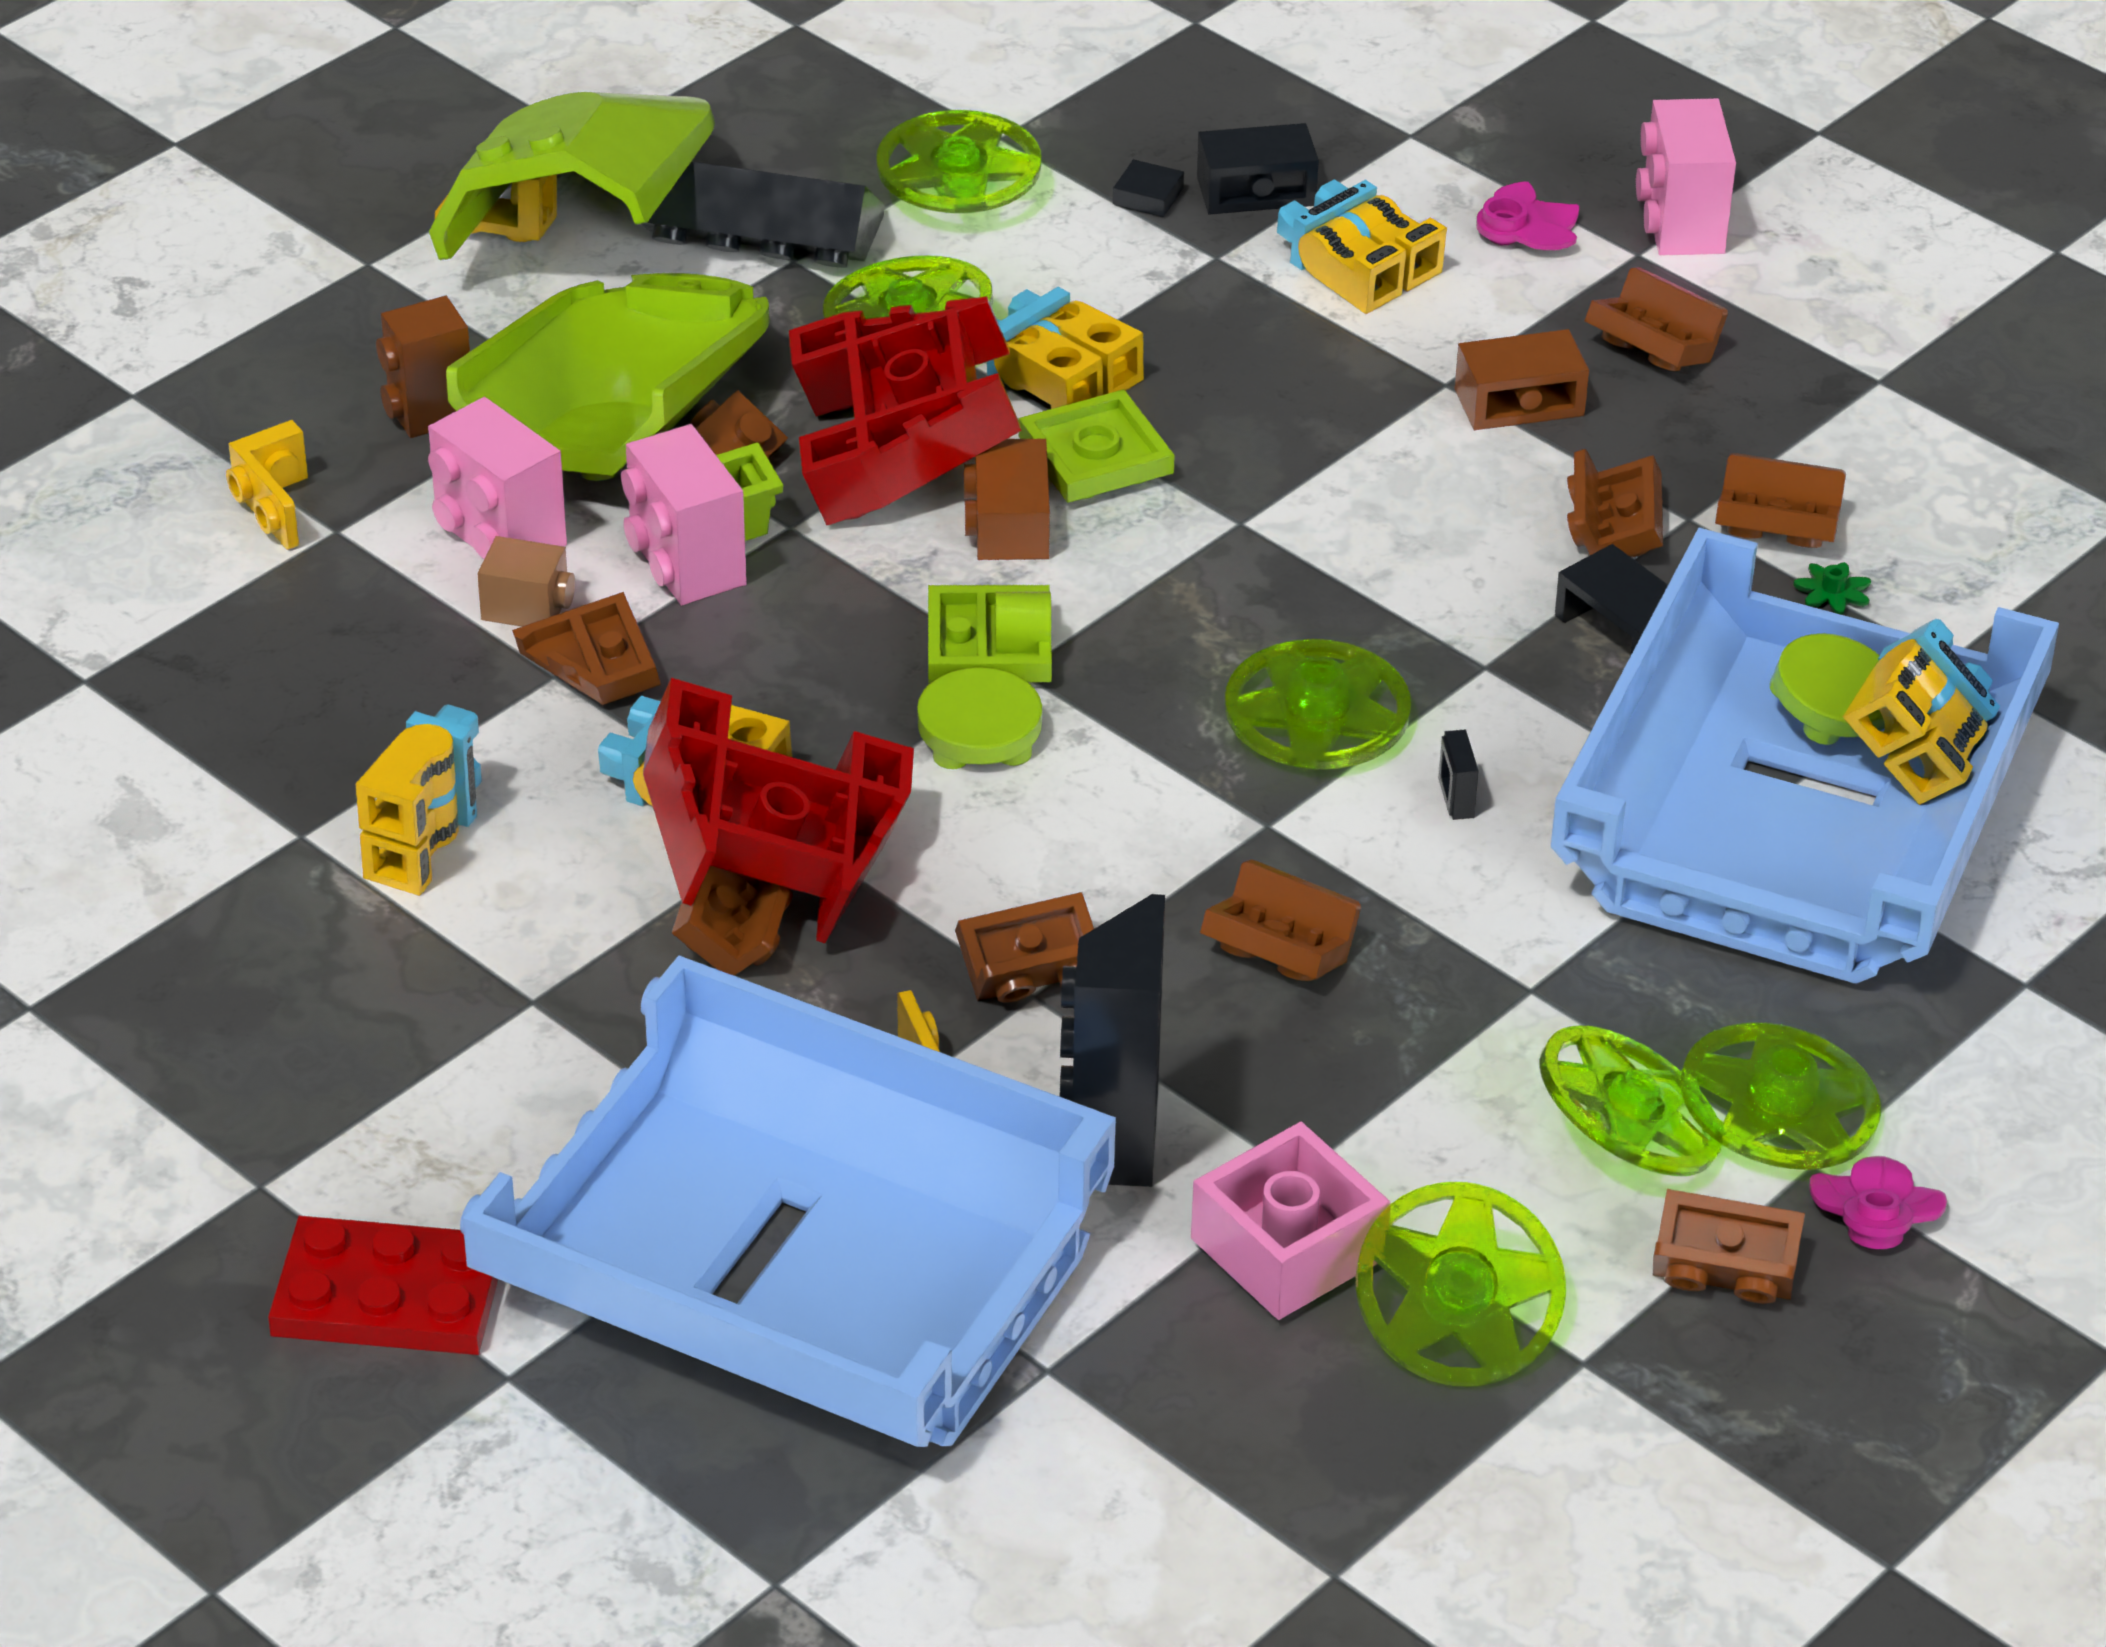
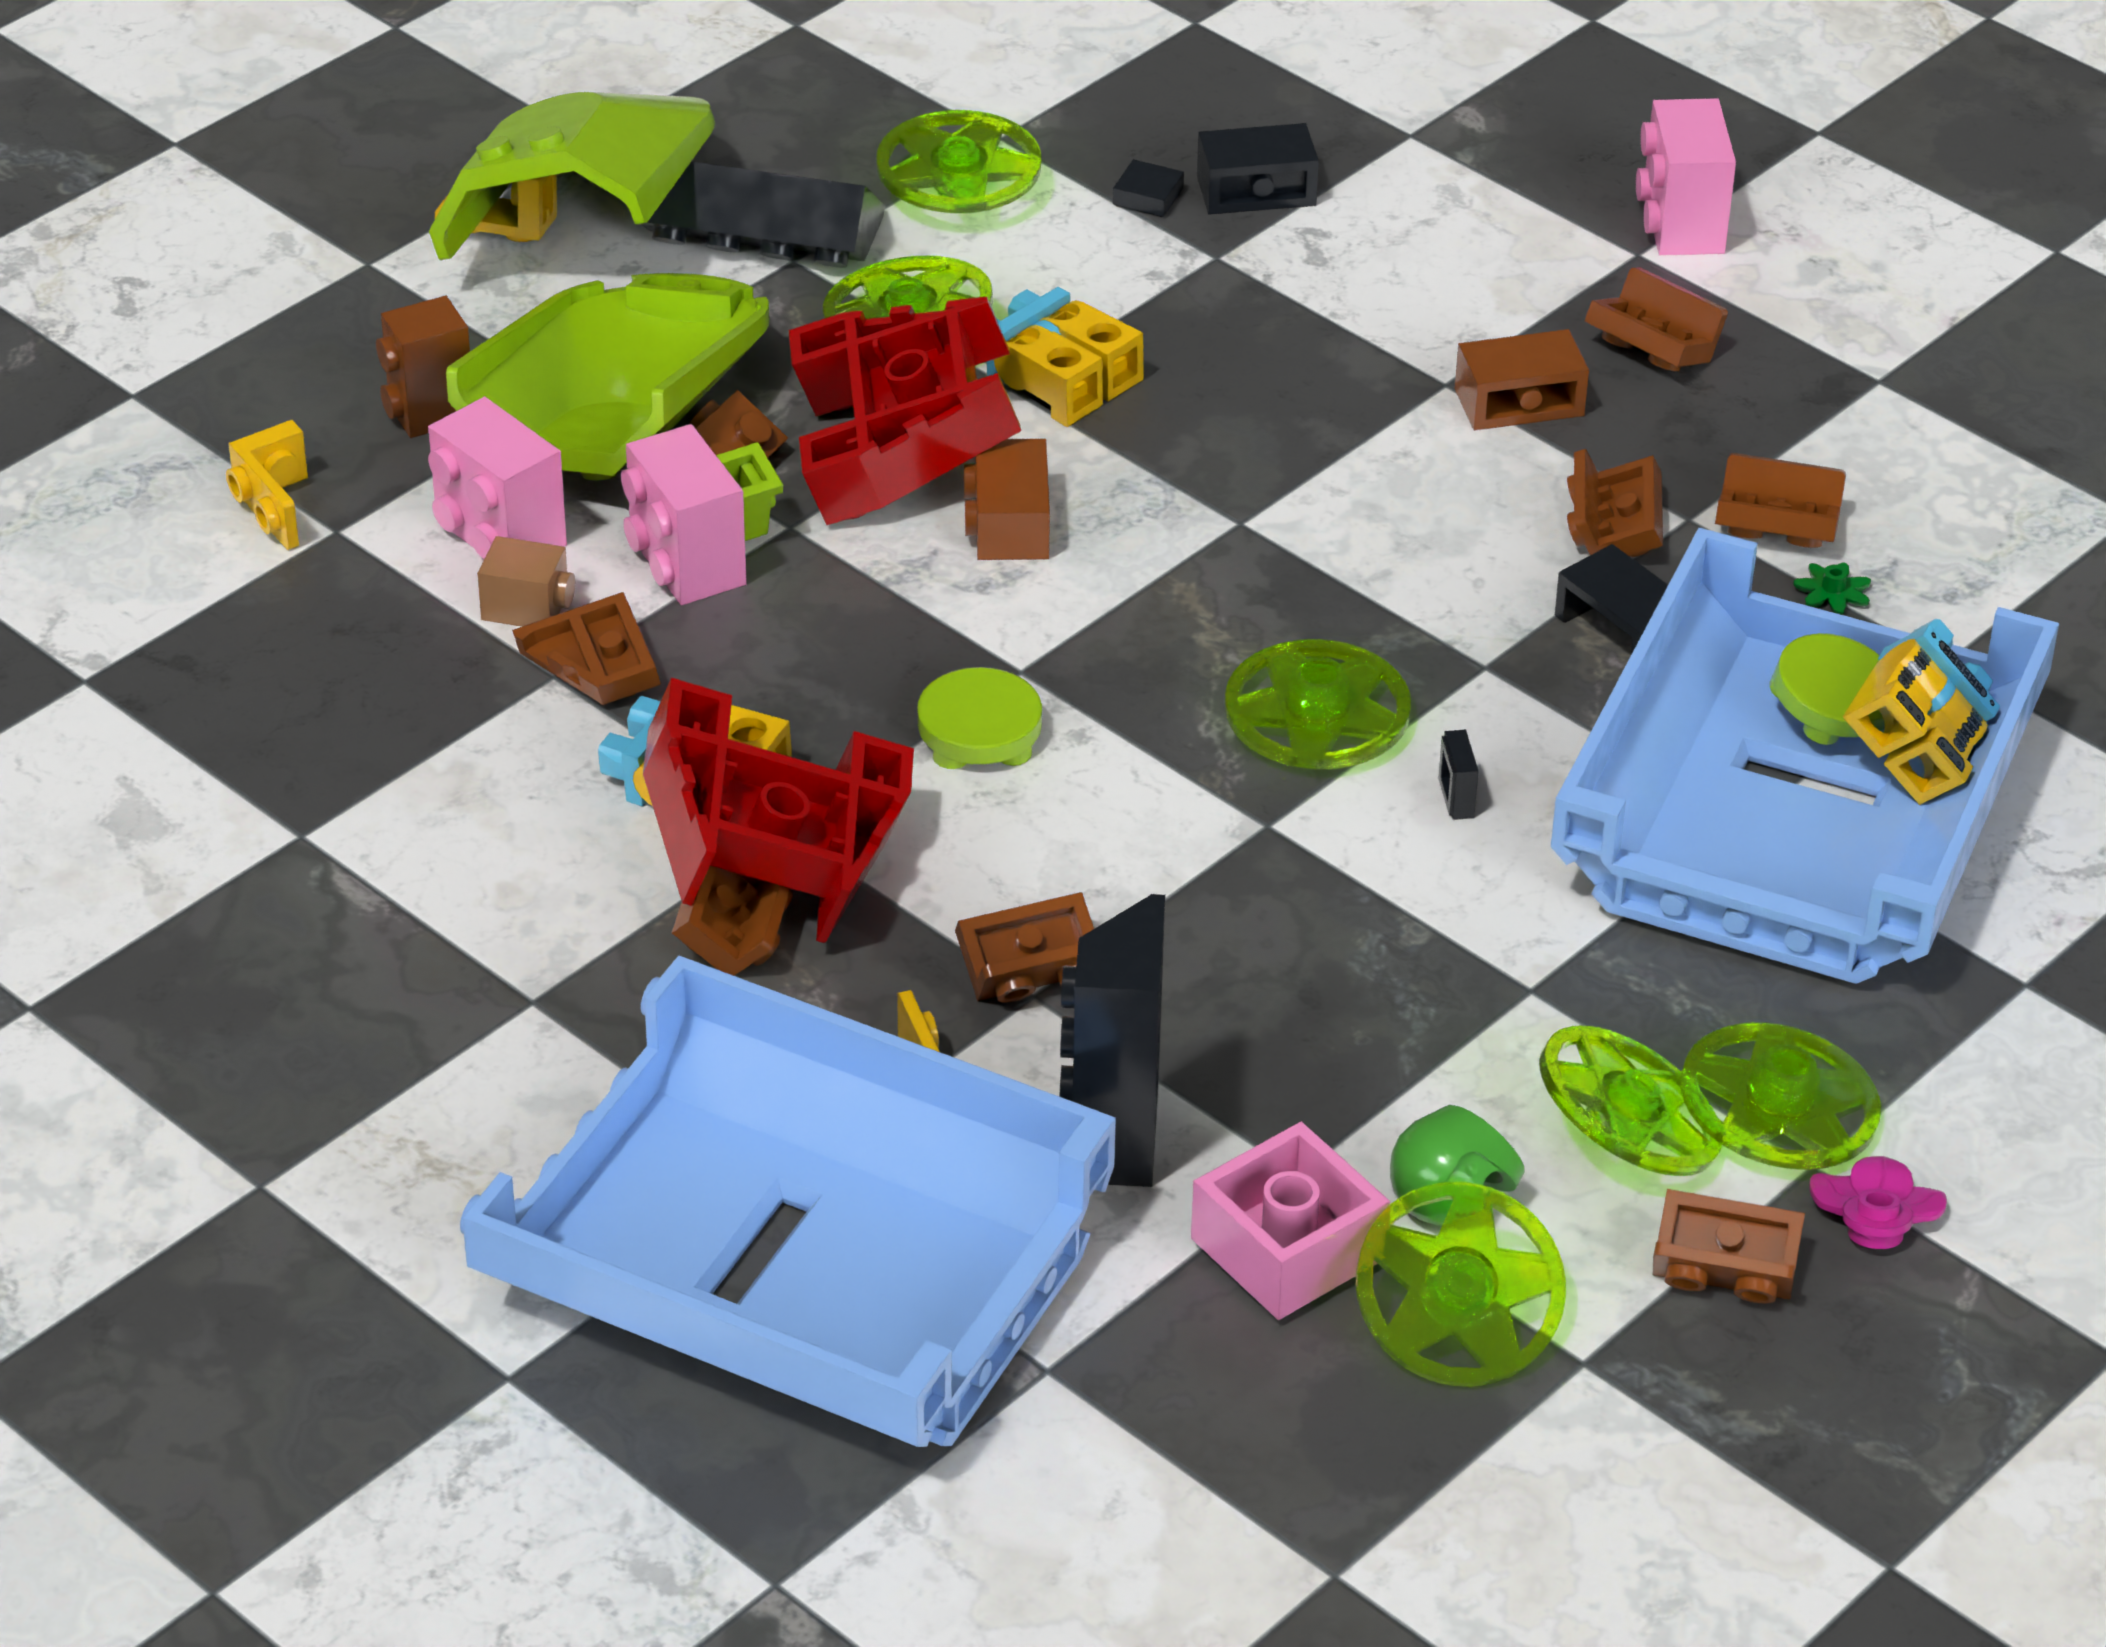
(381, 1287): red plate -> none
(422, 794): yellow hips -> none
(990, 629): lime plate -> none
(1098, 445): lime plate -> none
(1284, 922): dark orange bracket -> none
(1362, 241): yellow hips -> none
(1452, 1148): none -> bright green helmet
(1518, 217): dark pink plate -> none

